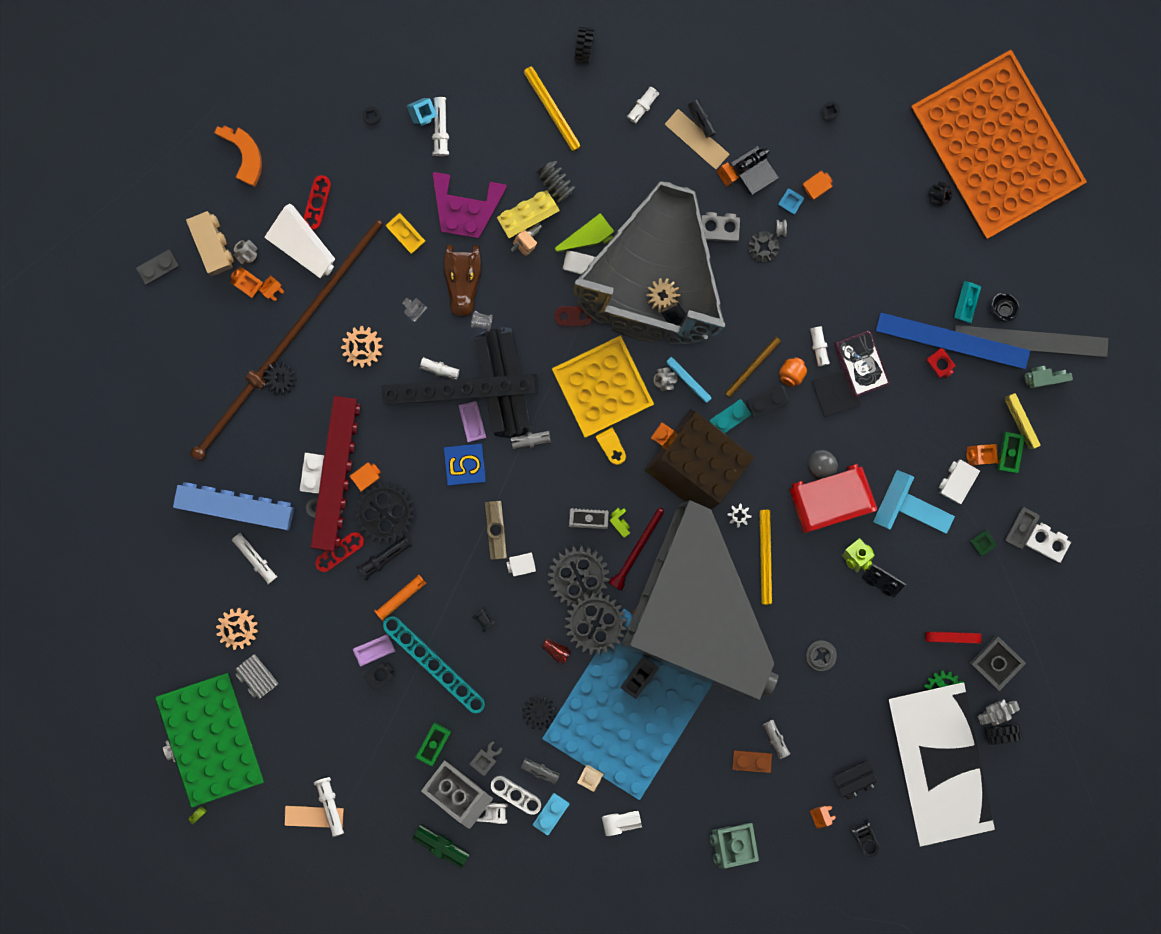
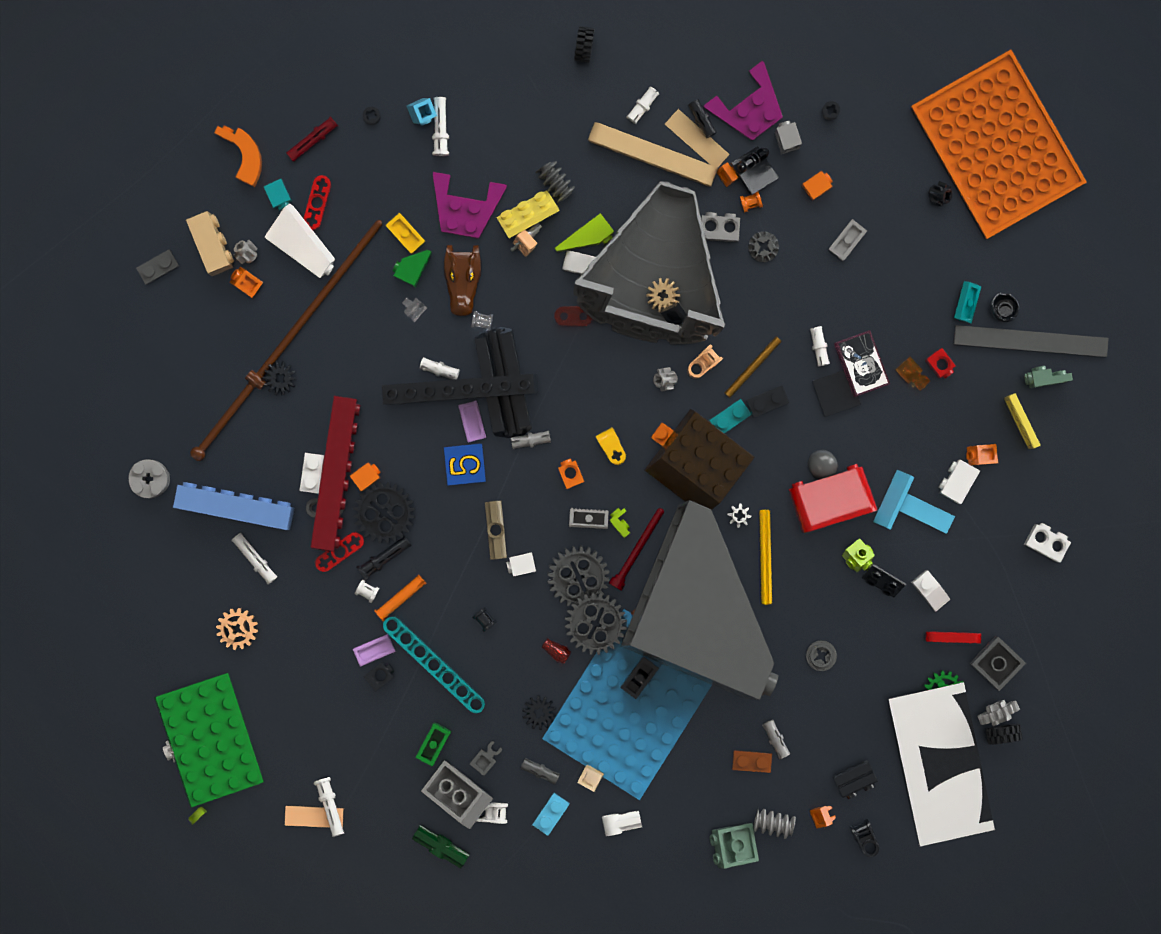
(156, 470): none -> light grey brick
(256, 676): light grey brick -> none
(269, 287): orange tile -> none
(278, 194): none -> teal brick
(330, 124): none -> dark red pin
(367, 591): none -> white bush
(368, 340): light nougat gear -> none
(411, 267): none -> green slope
(525, 795): white beam -> none
(551, 108): yellow axle -> none
(578, 479): none -> orange brick
(602, 386): yellow plate -> none
(652, 154): none -> tan beam
(696, 388): medium azure tile -> none
(704, 361): none -> light nougat piece
(751, 201): none -> orange bush
(754, 113): none -> magenta wing
(774, 823): none -> light grey piece
(781, 228): light grey bush -> none
(788, 137): none -> light grey brick
(791, 201): dark azure plate -> none
(793, 372): orange head -> none
(847, 240): none -> light grey plate
(911, 371): none -> clear orange plate
(930, 590): none -> white slope
(953, 340): blue tile -> none
(983, 543): dark green plate -> none
(1010, 452): green brick -> none
(1022, 528): dark grey plate -> none

